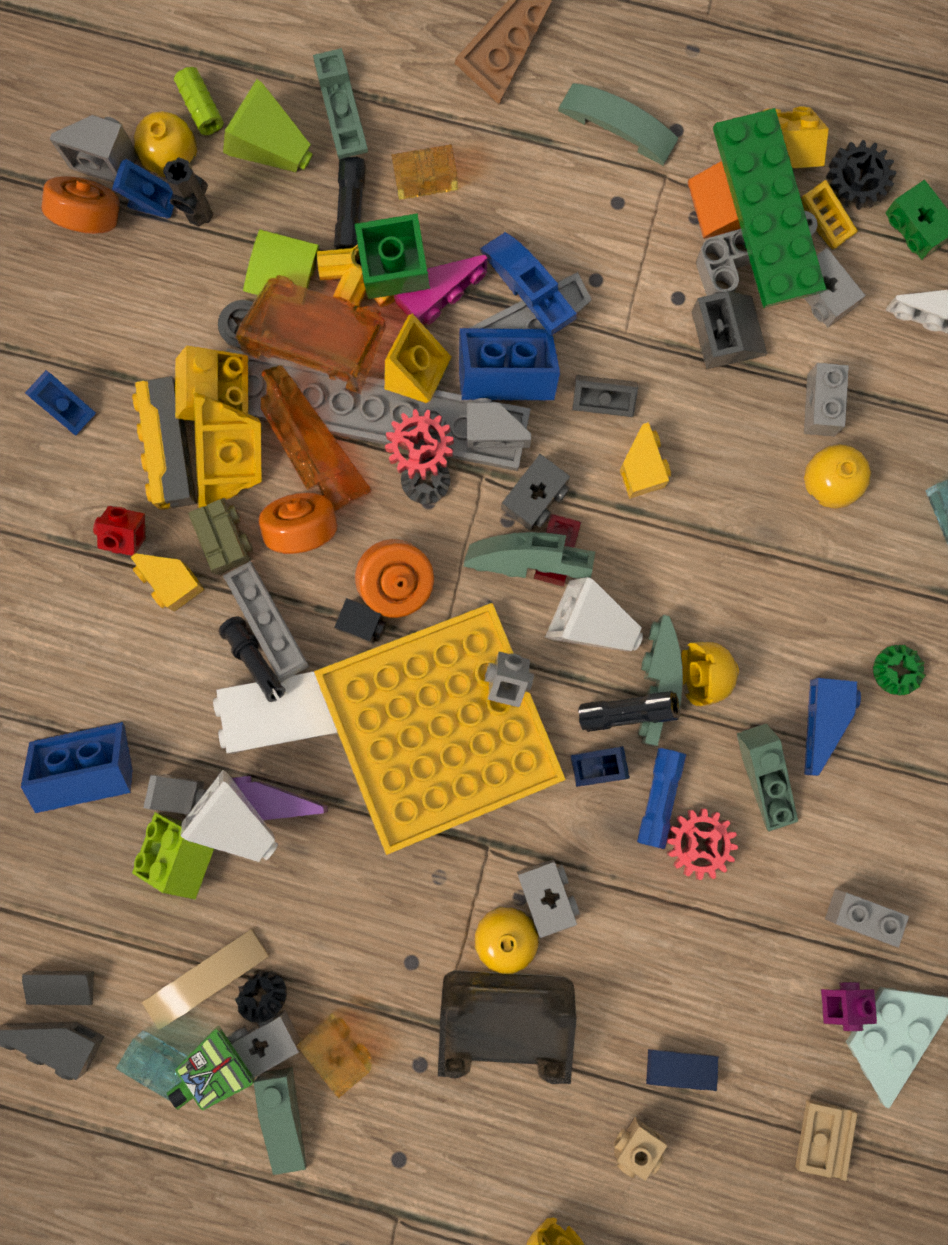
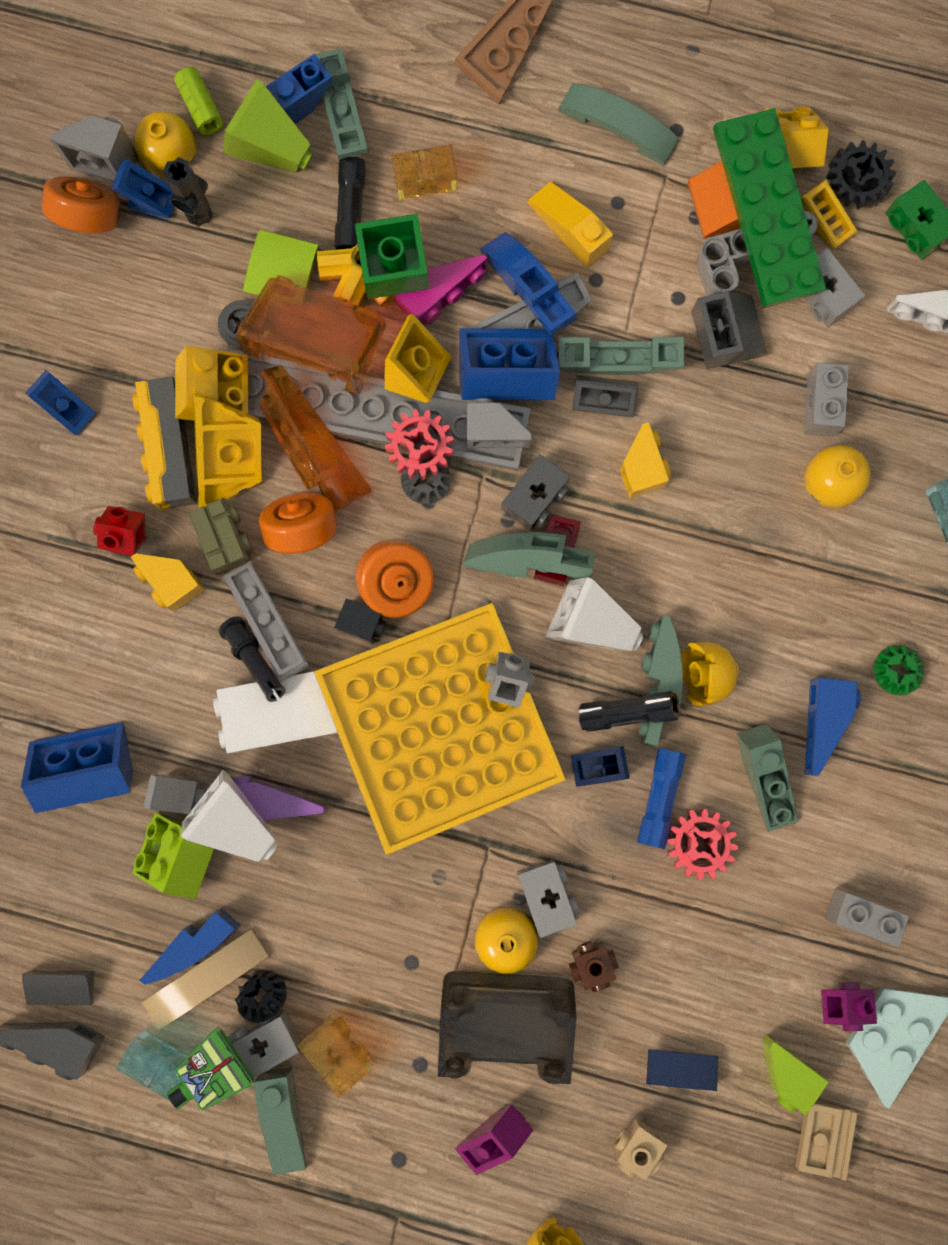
(192, 946): none -> blue slope
(301, 88): none -> blue slope
(495, 1140): none -> magenta slope
(572, 223): none -> yellow slope
(585, 956): none -> reddish brown brick
(621, 357): none -> sand green slope
(792, 1078): none -> lime slope

